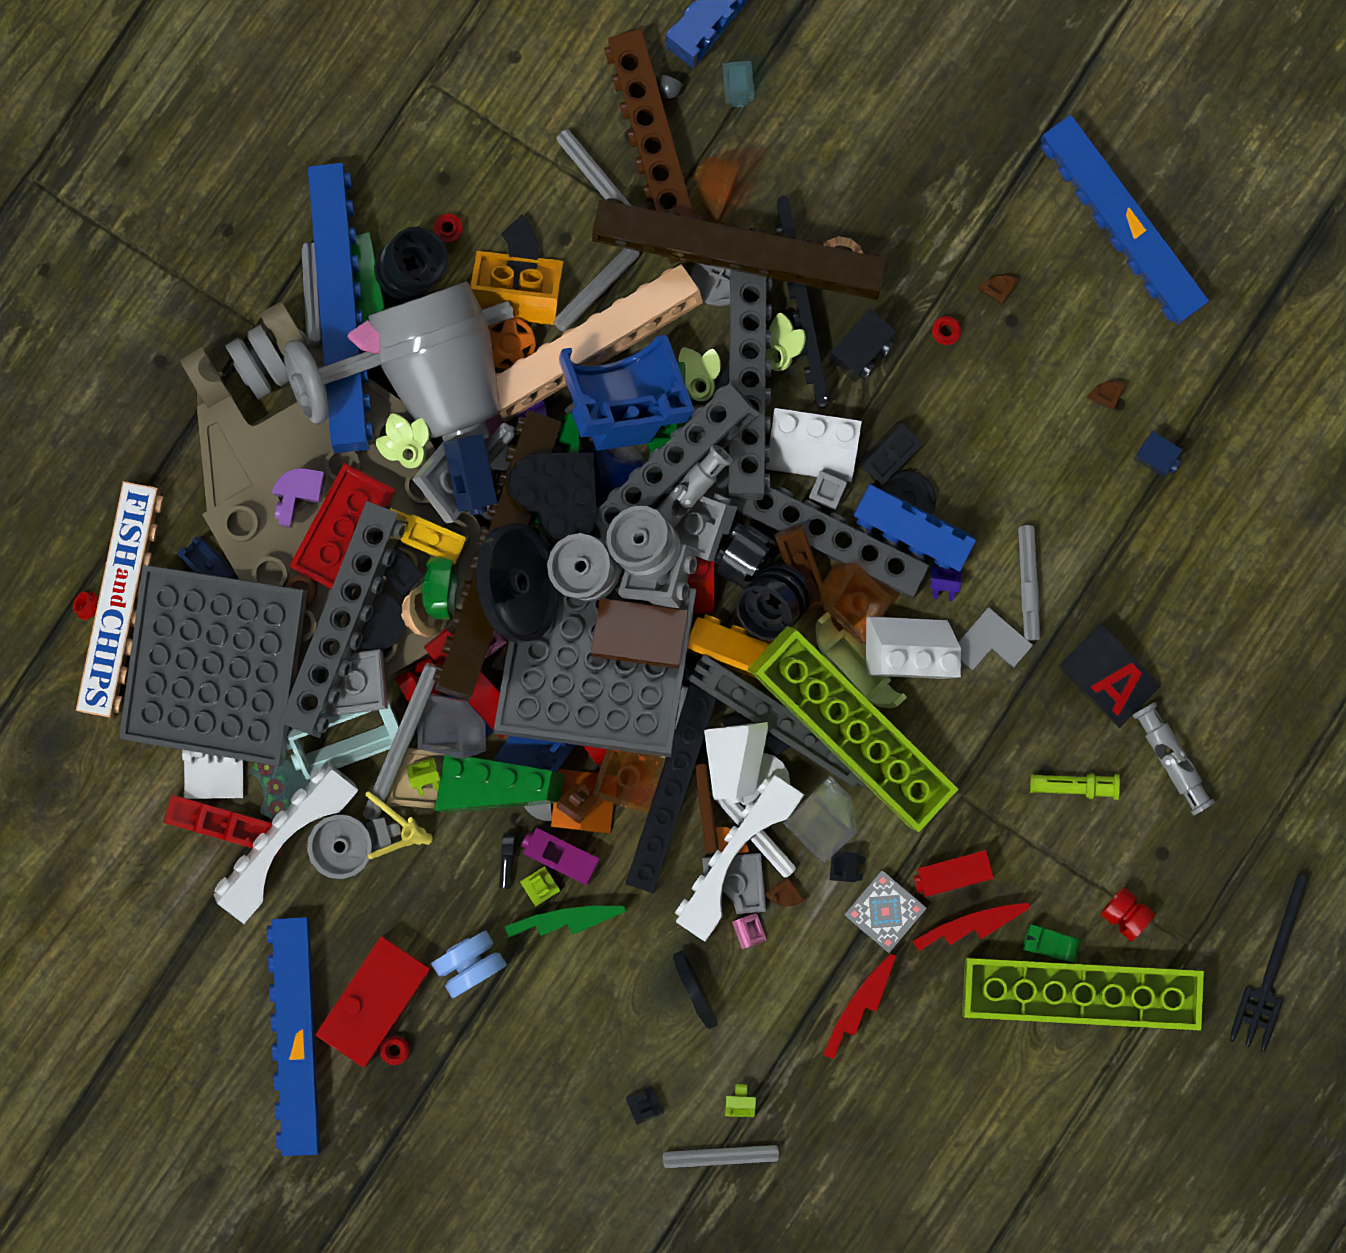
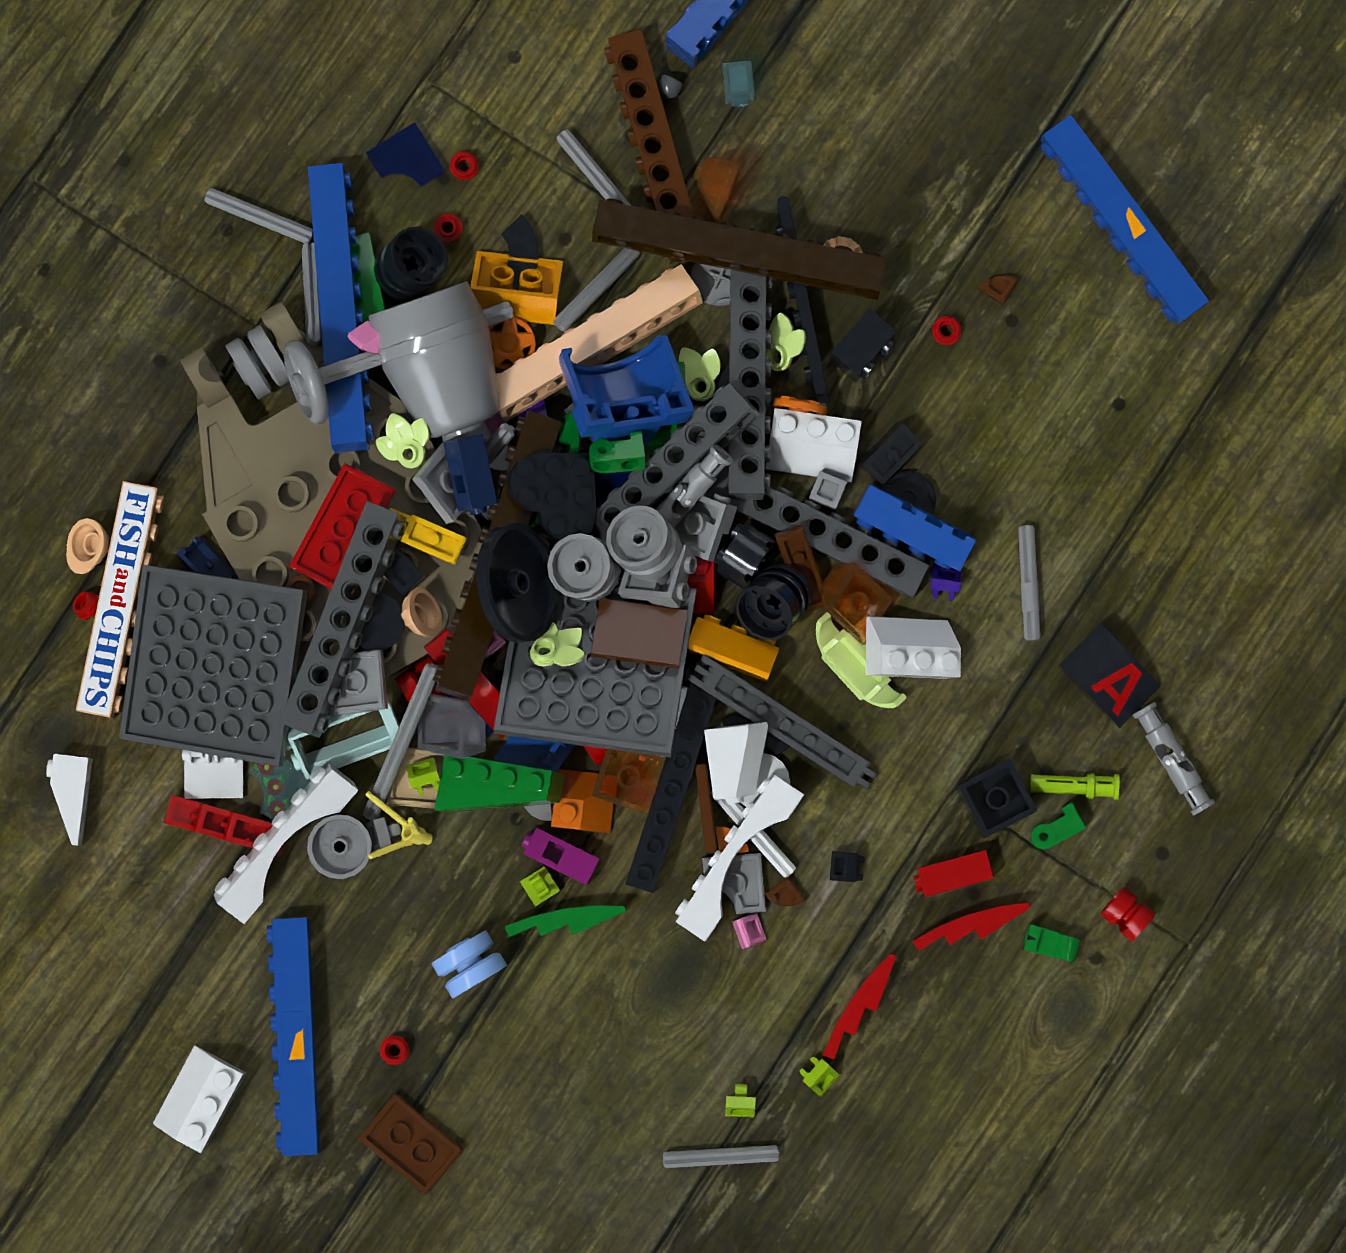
(70, 787): none -> white slope
(86, 545): none -> light nougat piece
(199, 1099): none -> white slope
(259, 215): none -> light grey axle
(295, 486): medium lavender brick -> none
(373, 1001): red brick -> none
(406, 155): none -> clear blue tile
(410, 1143): none -> reddish brown tile
(439, 588): green piece -> none
(461, 157): none -> red plate
(507, 853): black bar -> none
(560, 647): none -> yellowish green plate
(577, 802): reddish brown tile -> none
(618, 455): none -> green leg
(644, 1105): black tile -> none
(695, 990): black tile -> none
(799, 405): none -> orange wheel
(820, 1077): none -> lime tile
(824, 820): clear slope -> none
(852, 728): lime brick -> none
(885, 911): light grey tile -> none
(992, 633): light grey tile -> none
(996, 798): none -> black brick
(1048, 835): none -> green leg
(1082, 994): lime brick -> none
(1107, 394): reddish brown tile -> none
(1159, 454): dark blue brick -> none
(1264, 993): black piece -> none

